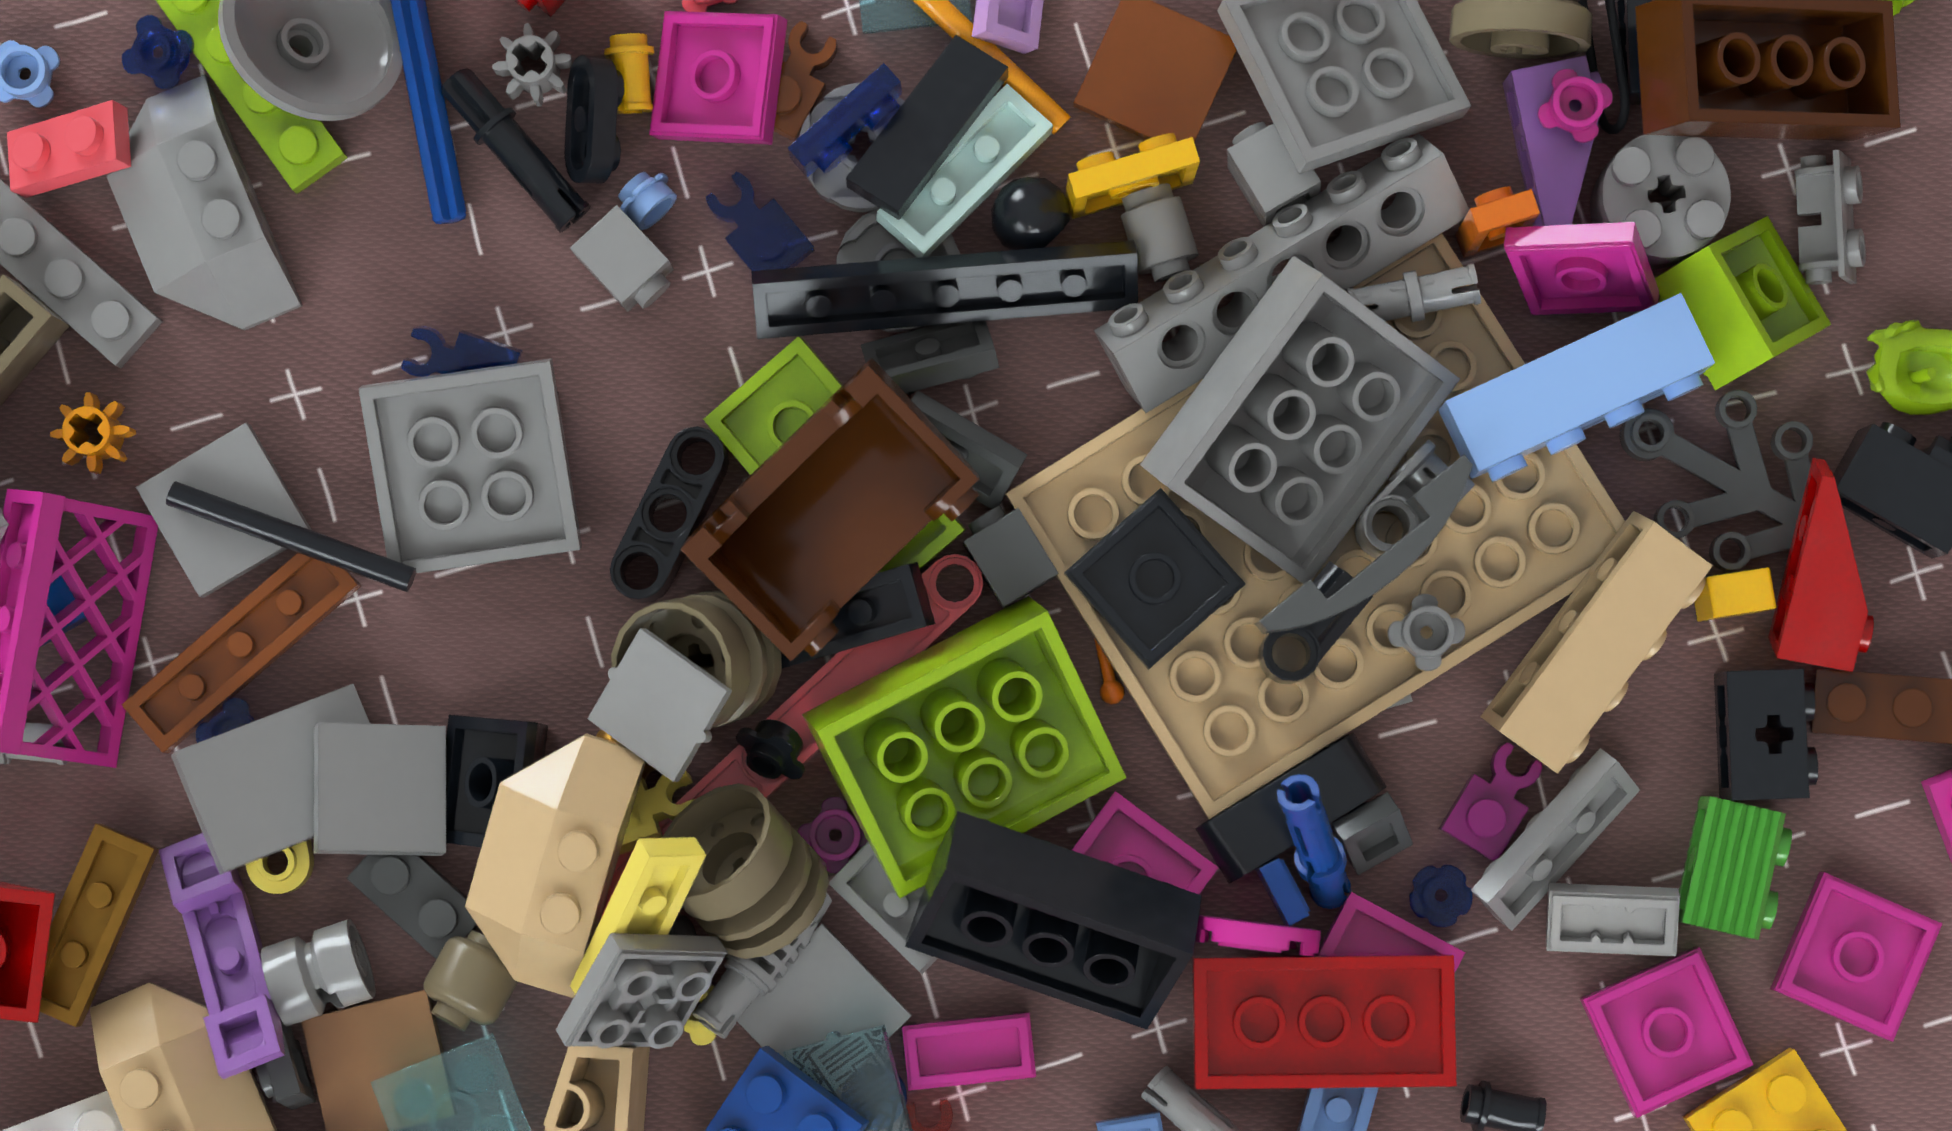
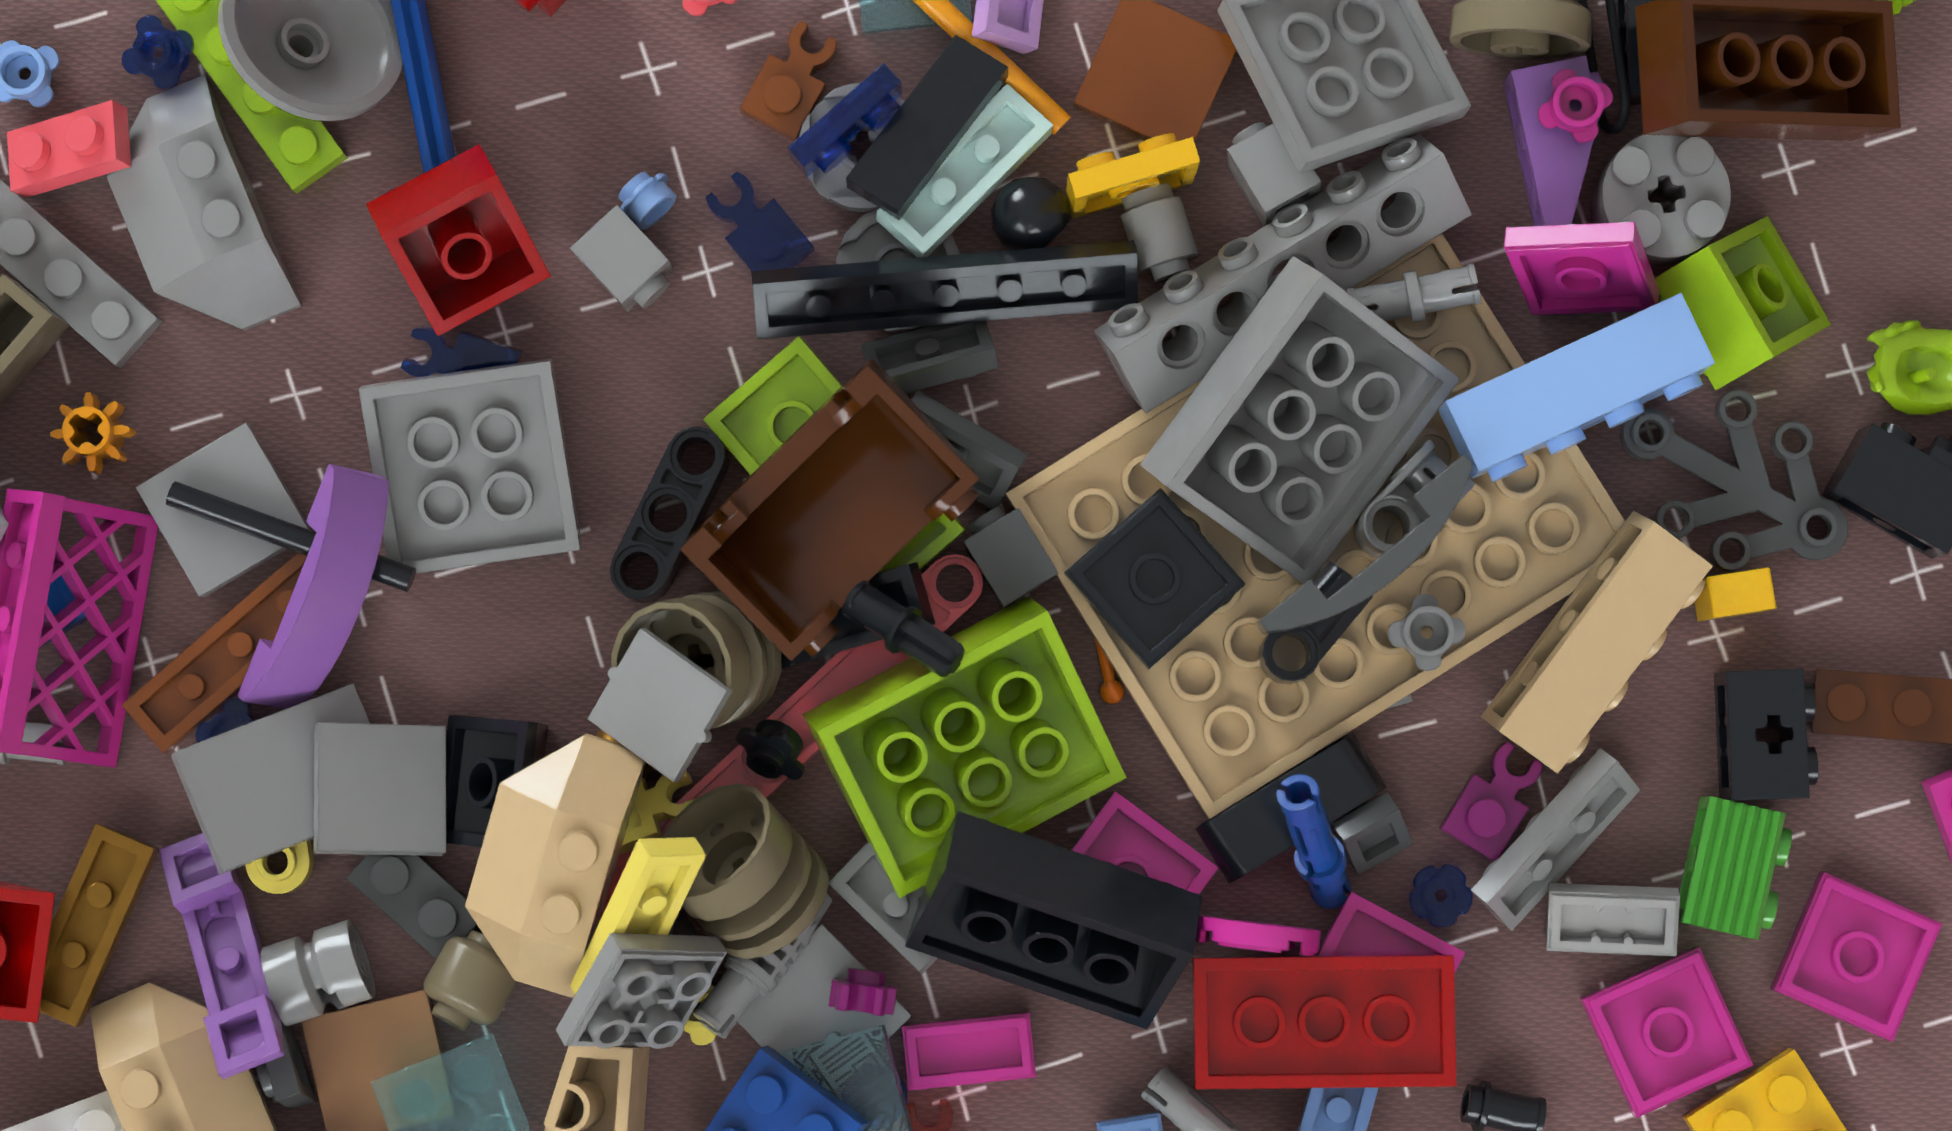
(328, 593): none -> medium lavender slope
(458, 240): none -> red brick
(514, 148): black axle -> none
(534, 48): light grey gear -> none
(591, 119): black plate -> none
(630, 57): yellow pin -> none
(718, 77): dark pink plate -> none
(816, 834): magenta plate -> none
(863, 992): none -> magenta plate
(903, 629): none -> black axle
(1283, 891): blue tile -> none
(1494, 211): orange plate -> none
(1821, 597): red slope -> none
(1835, 243): light grey hinge -> none

